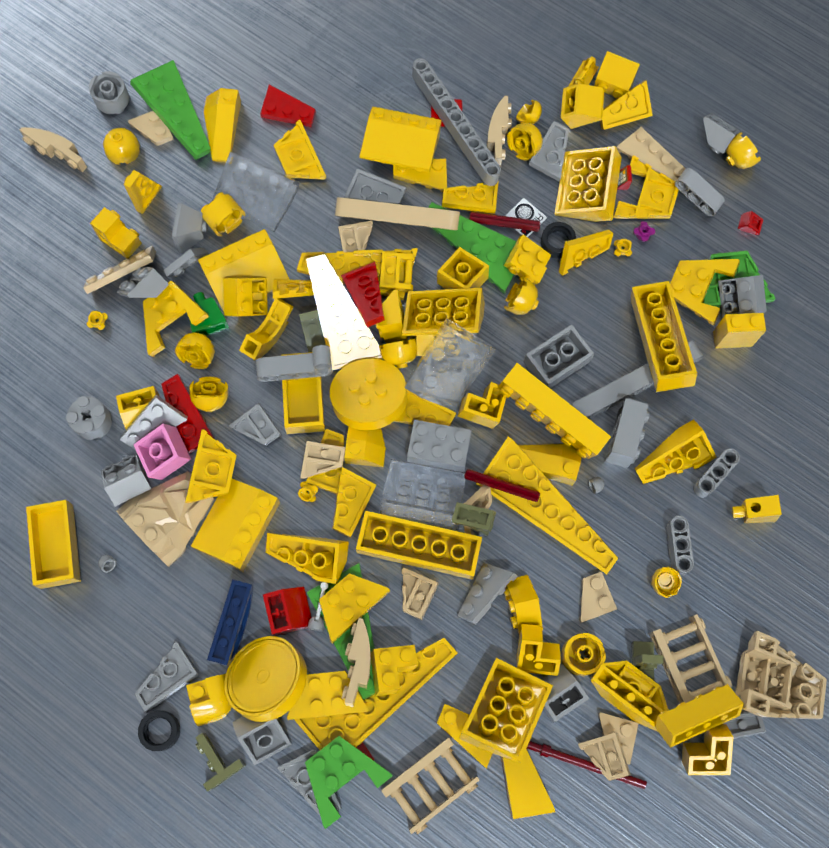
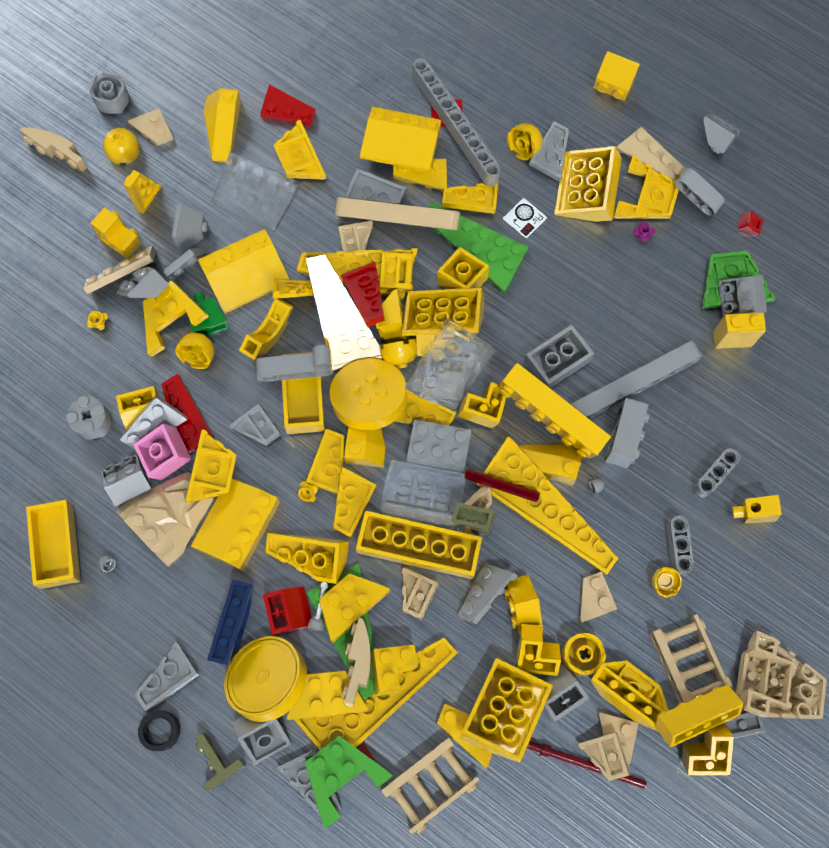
(168, 98): bright green wing -> none
(208, 393): yellow cylinder -> none
(208, 700): yellow brick -> none
(222, 214): yellow brick -> none
(245, 296): yellow slope -> none
(312, 329): olive bracket -> none
(321, 458): tan wing -> none
(499, 128): tan slope -> none
(505, 221): dark red axle -> none
(522, 297): yellow cylinder -> none
(525, 789): yellow slope -> none
(527, 260): yellow plate -> none
(529, 113): yellow hair -> none
(556, 227): black tyre -> none
(582, 105): yellow slope -> none
(582, 248): yellow wing -> none
(585, 72): yellow hinge -> none
(623, 243): yellow plate -> none
(625, 178): slope -> none
(628, 108): yellow wing -> none
(644, 657): olive bracket -> none
(663, 336): yellow brick -> none
(681, 450): yellow wedge -> none
(693, 280): yellow wing -> none
(742, 152): yellow cylinder -> none

